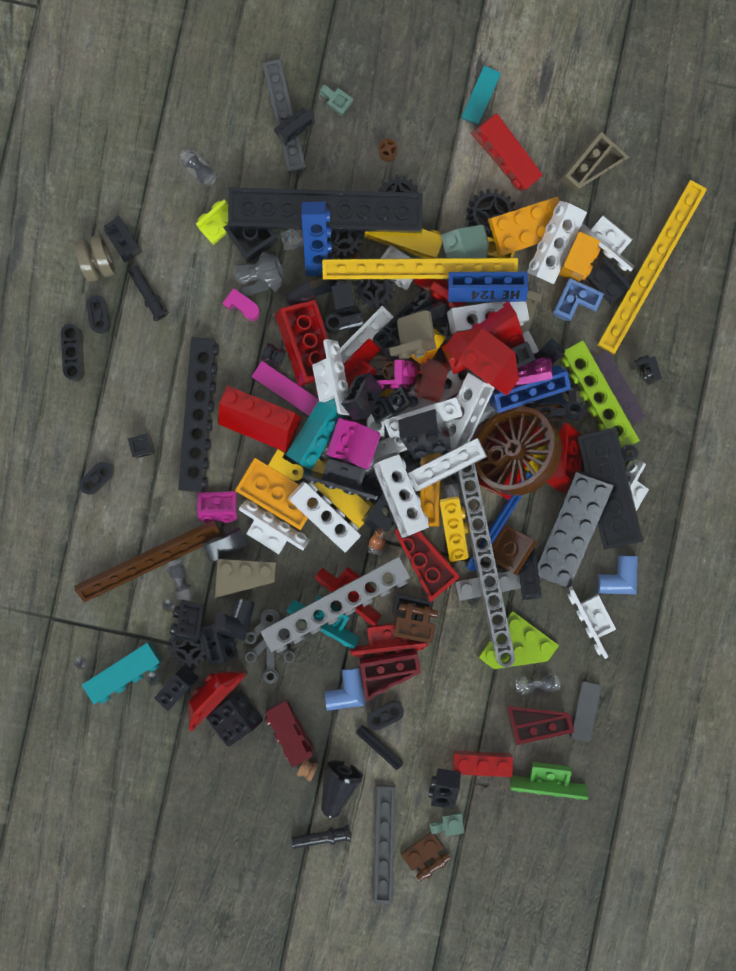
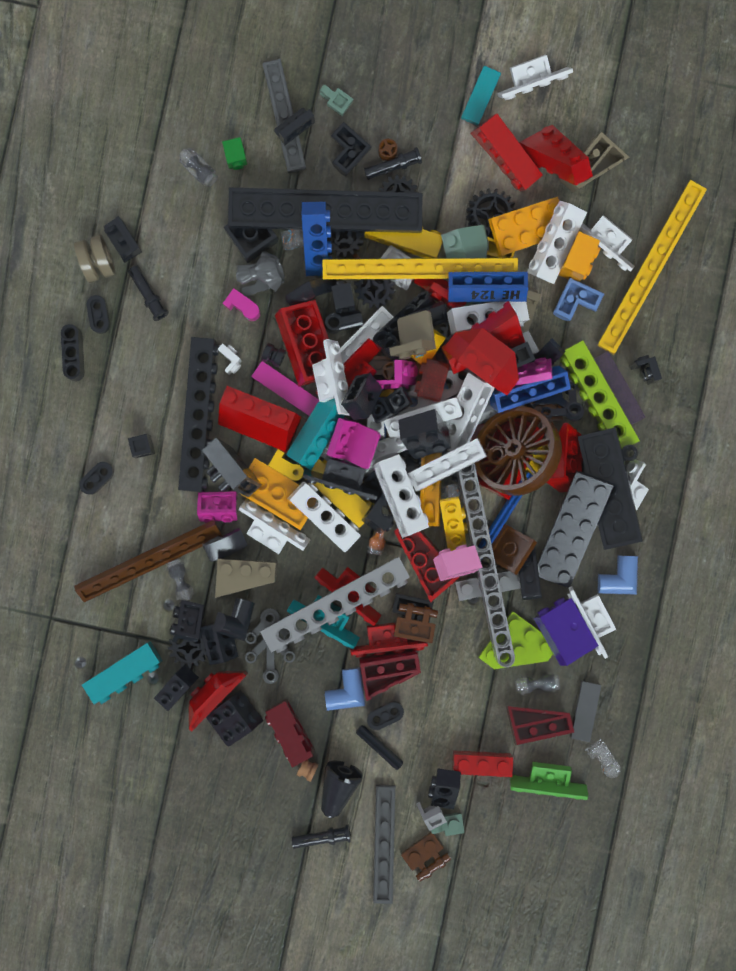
(213, 222): neon yellow bracket -> none
(230, 353): none -> white bracket
(230, 467): none -> black piece
(235, 153): none -> green brick
(354, 149): none -> black brick
(402, 161): none -> black pin
(432, 816): none -> light grey panel
(457, 562): none -> bright pink brick
(532, 74): none -> white bracket
(558, 155): none -> red wedge
(565, 631): none -> dark purple piece
(608, 280): black bracket -> none
(608, 763): none -> clear leg

